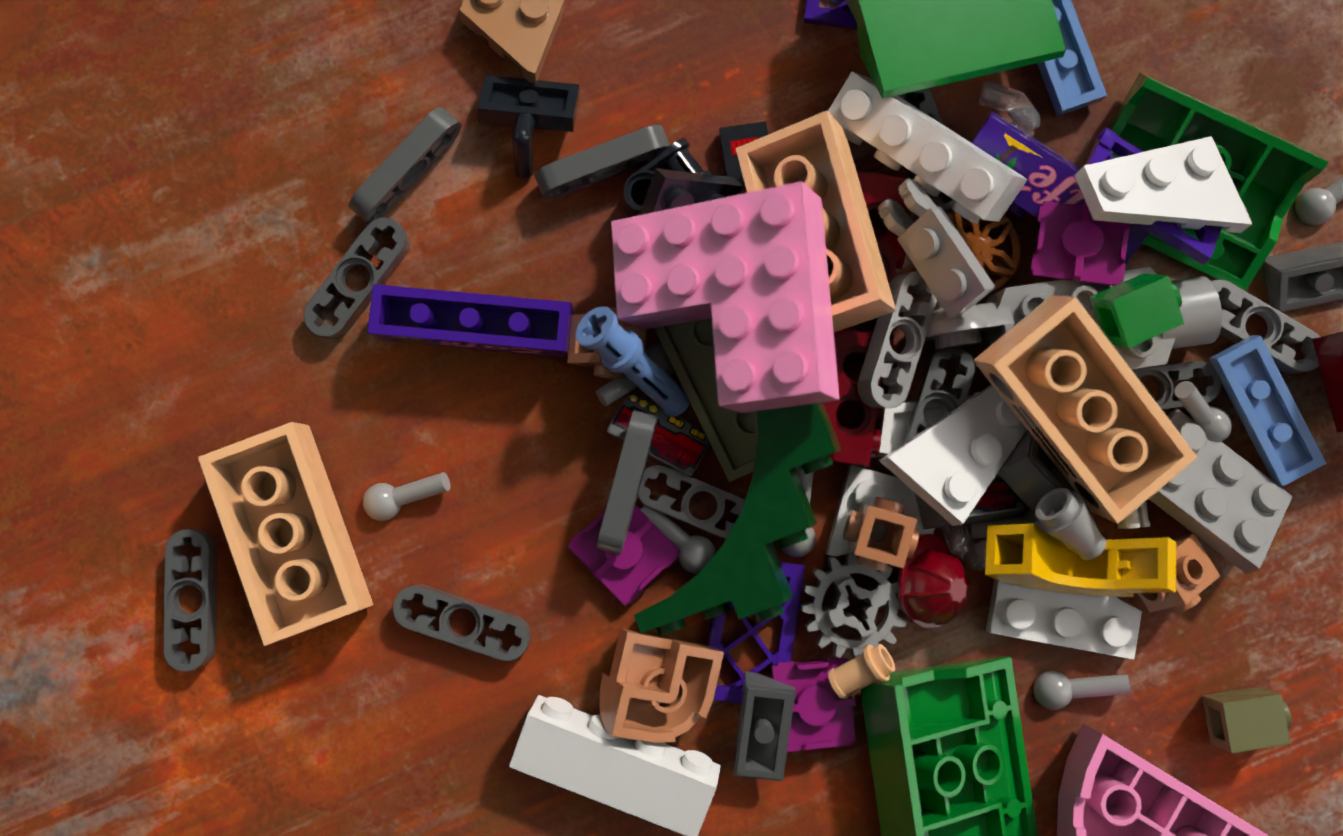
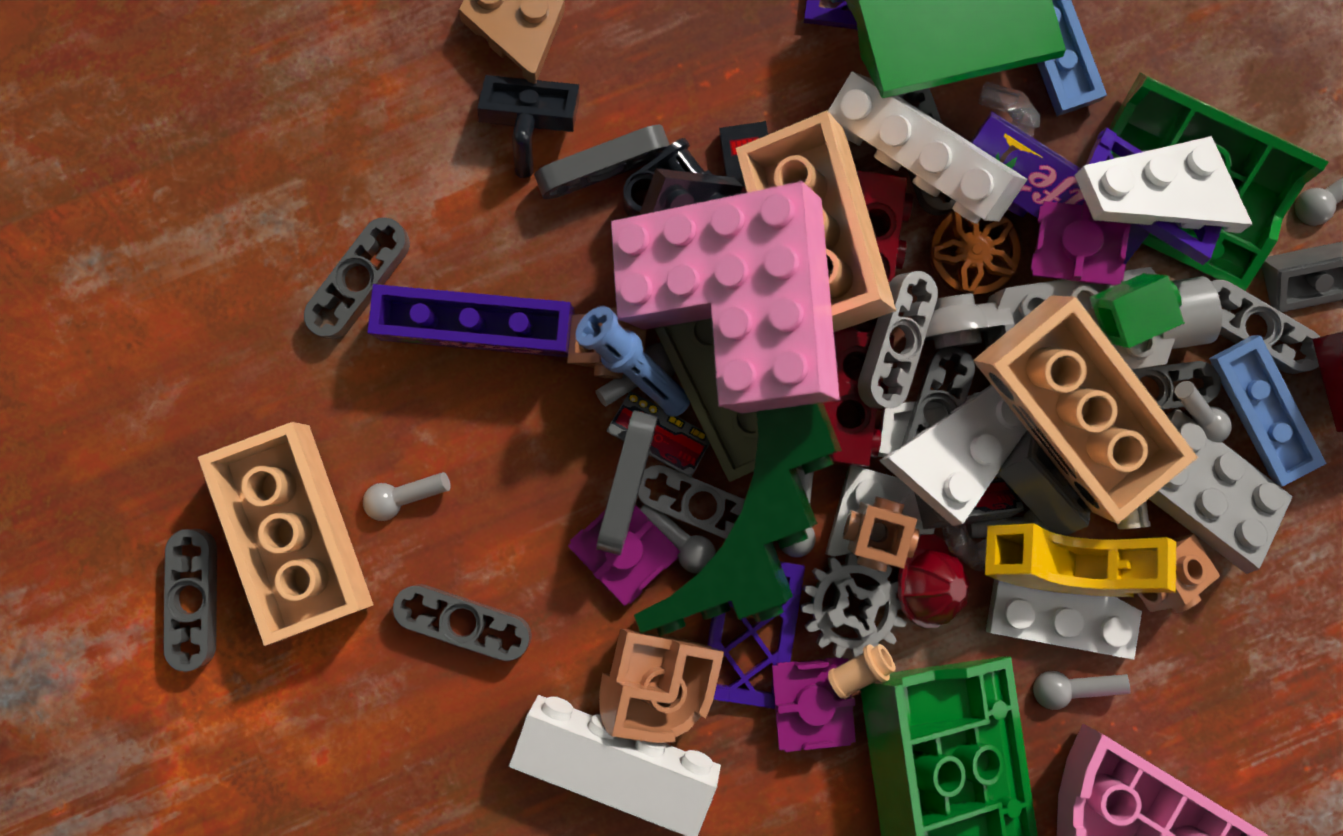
(405, 165): dark grey beam -> none
(763, 727): dark grey slope -> none
(936, 250): light grey hinge -> none
(1070, 522): light grey cone -> none
(1247, 719): olive brick -> none

